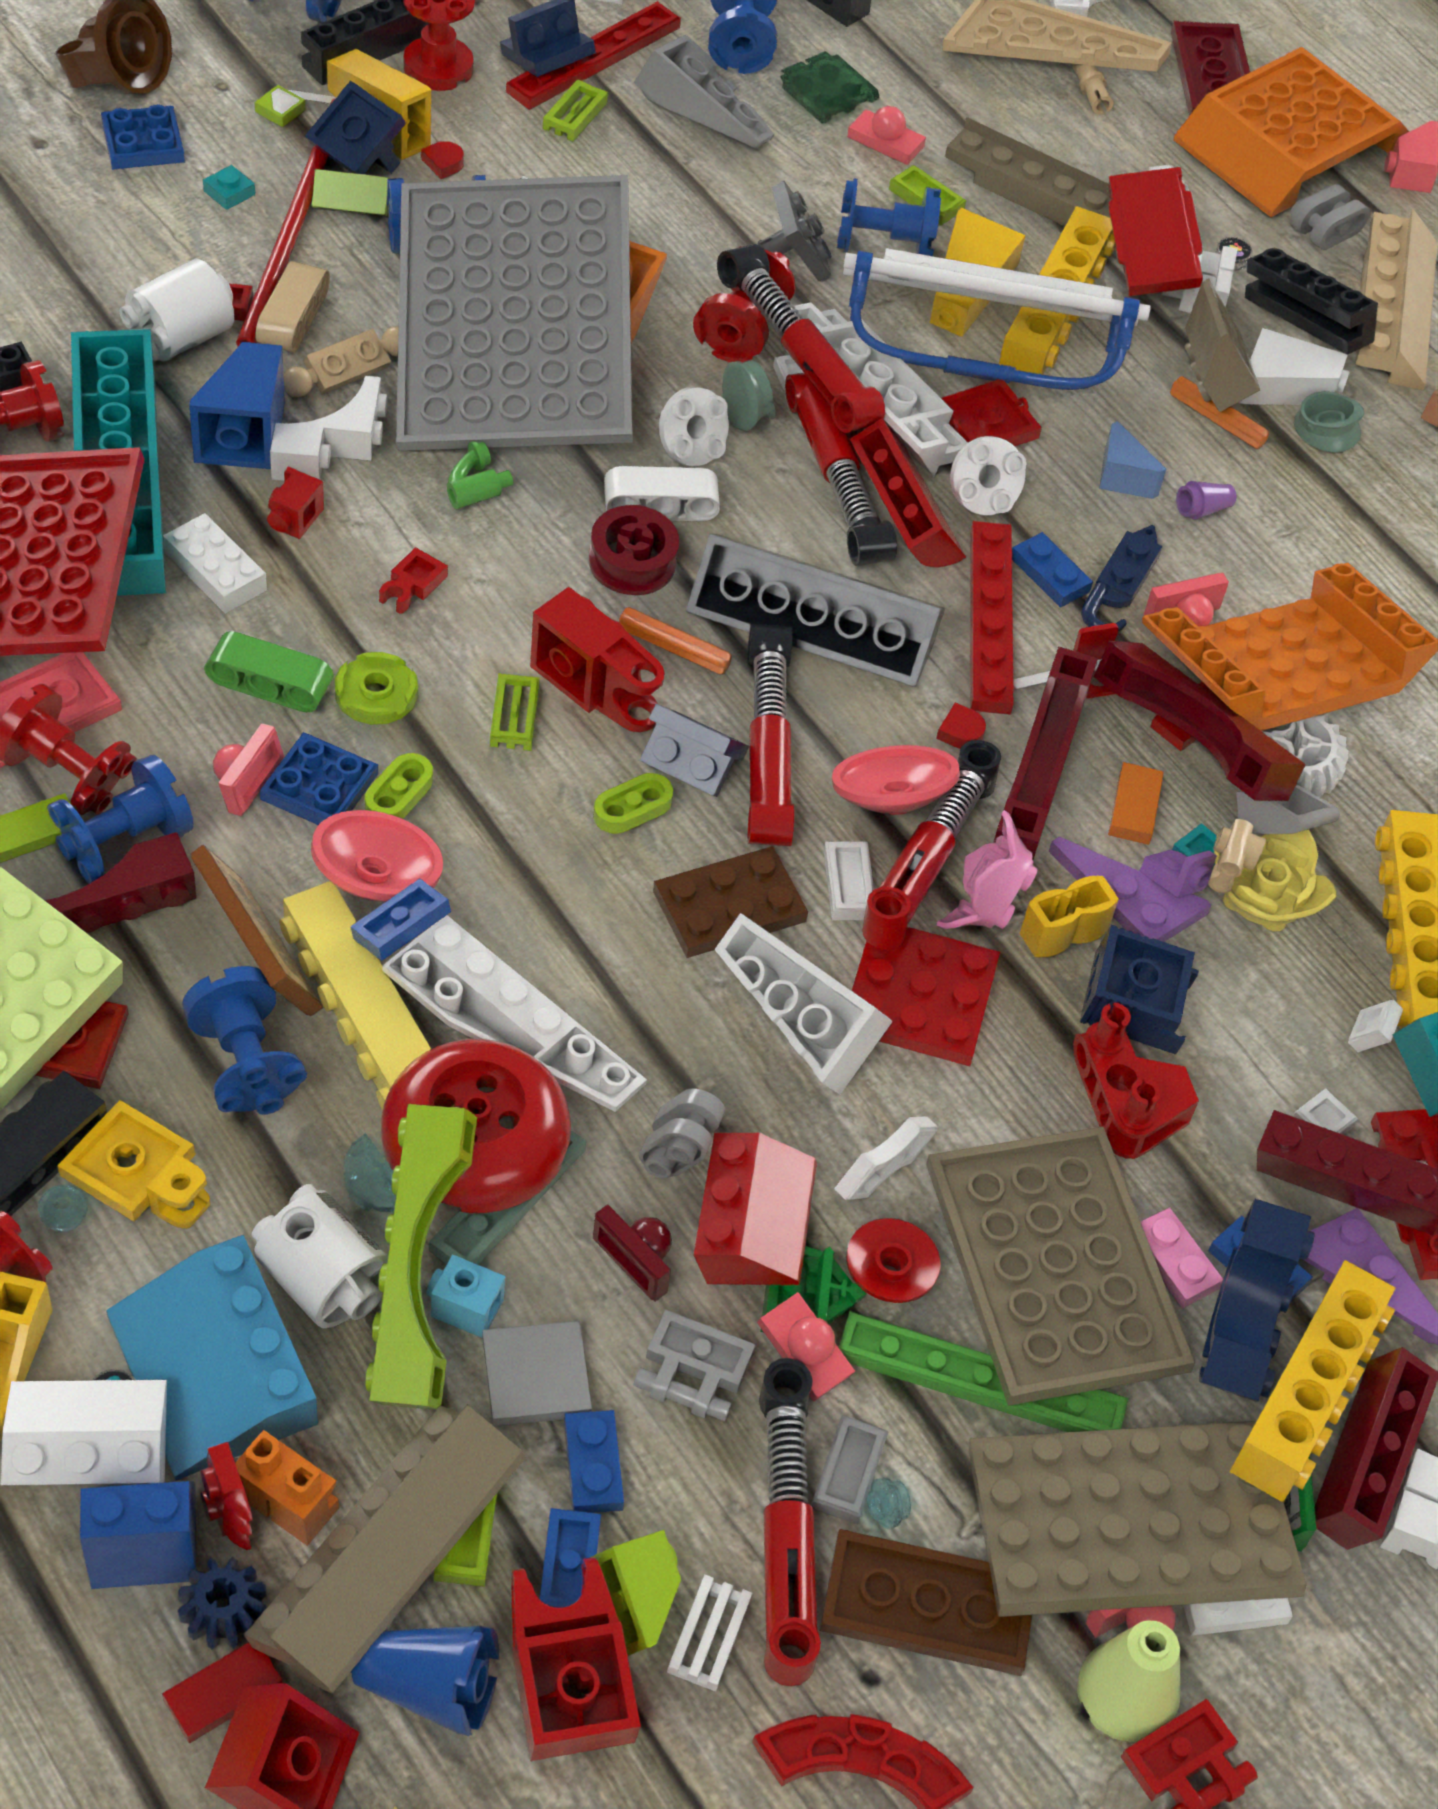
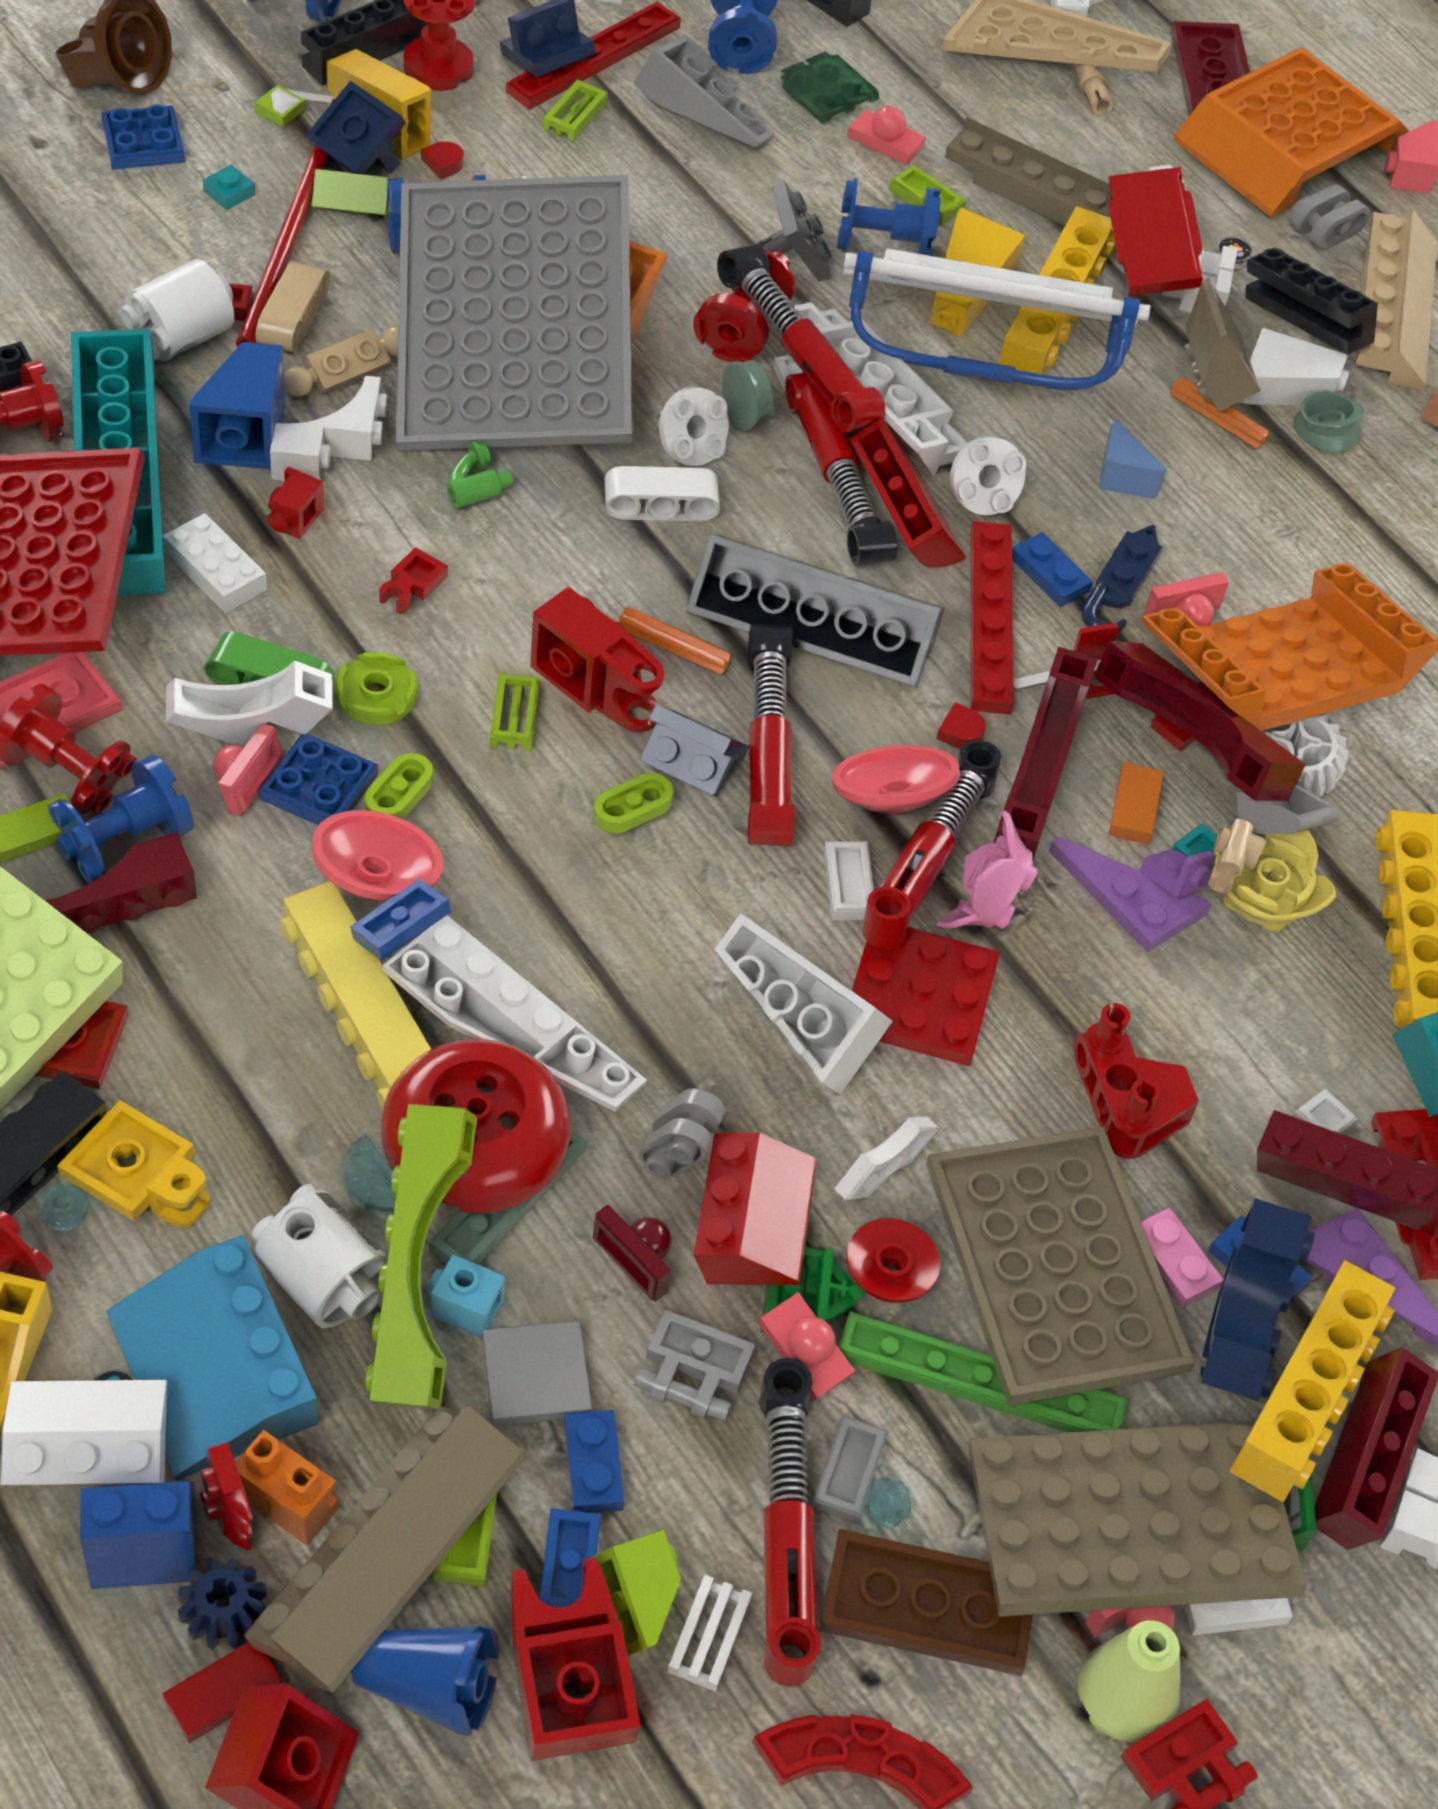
(233, 713): none -> white arch
(234, 1014): blue piece -> none
(256, 931): dark orange tile -> none
(636, 533): dark red wheel -> none
(710, 898): reddish brown plate -> none
(994, 412): red plate -> none
(1068, 916): yellow brick -> none
(1146, 979): dark blue piece -> none
(1204, 498): medium lavender cone -> none
(1375, 1025): white tile -> none

